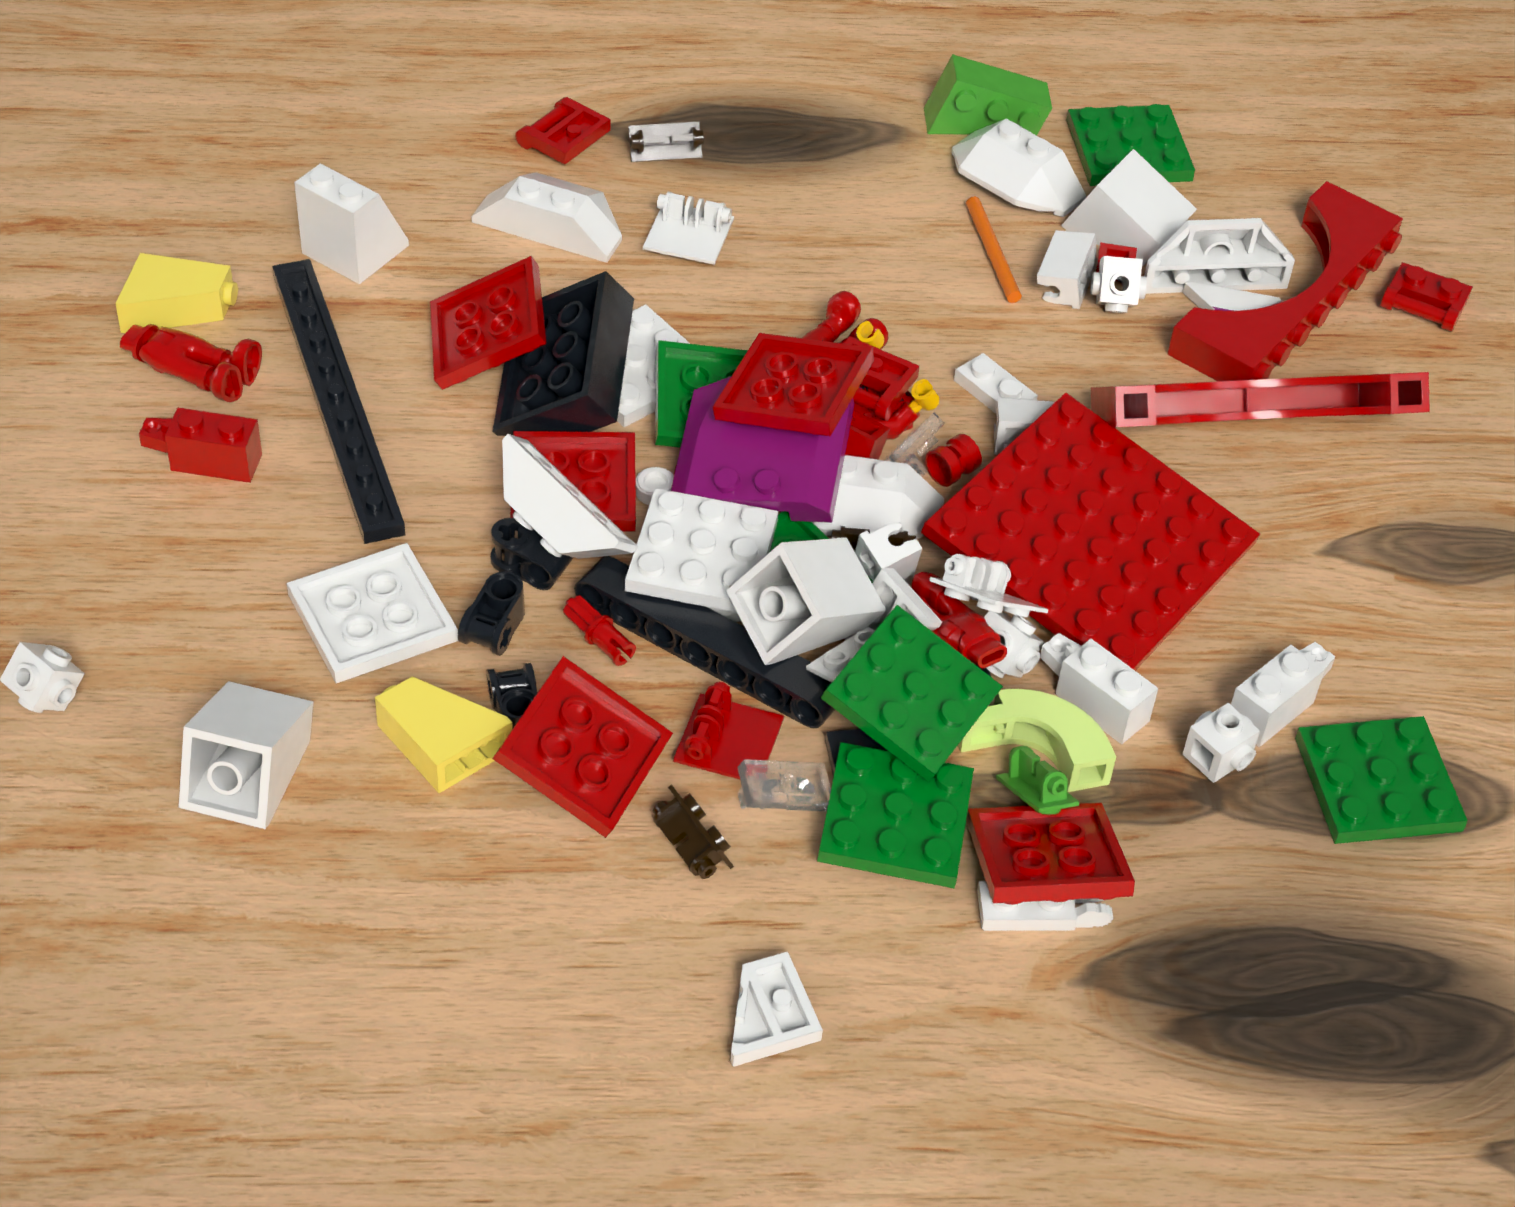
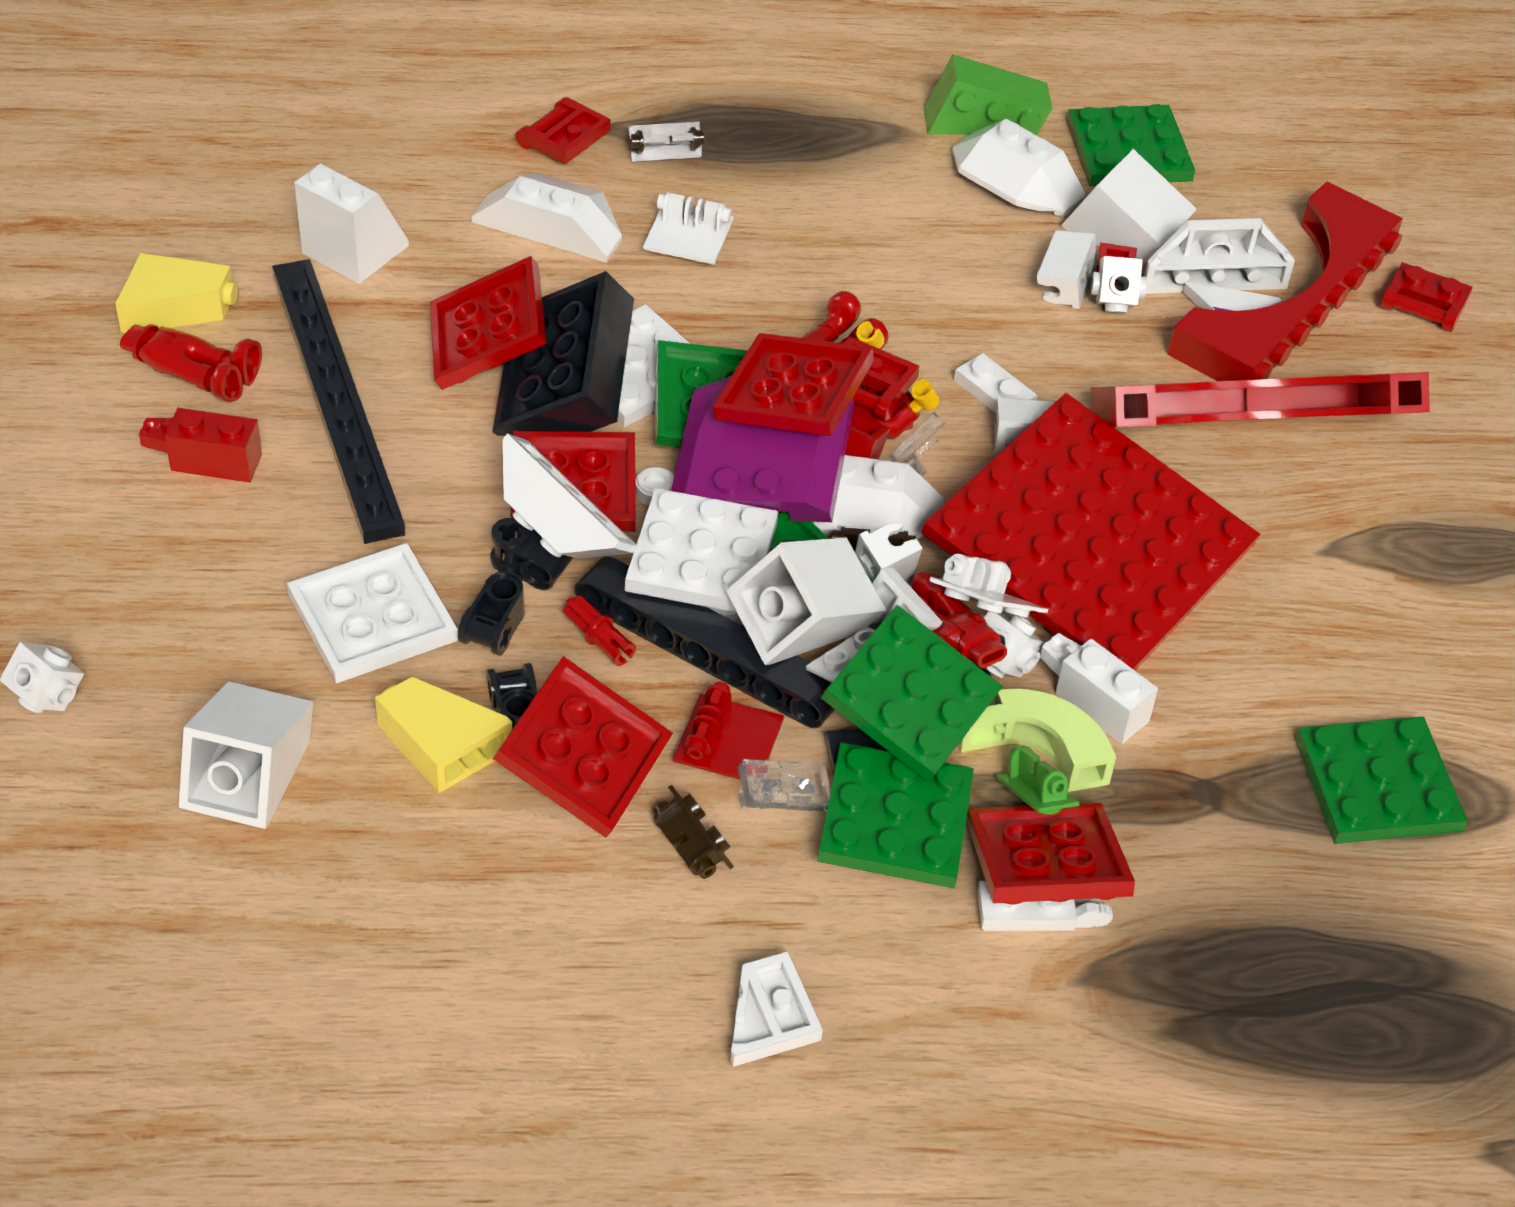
(951, 461): red wheel -> none
(993, 250): orange bar -> none
(1221, 742): white brick -> none
(1282, 688): white hinge -> none

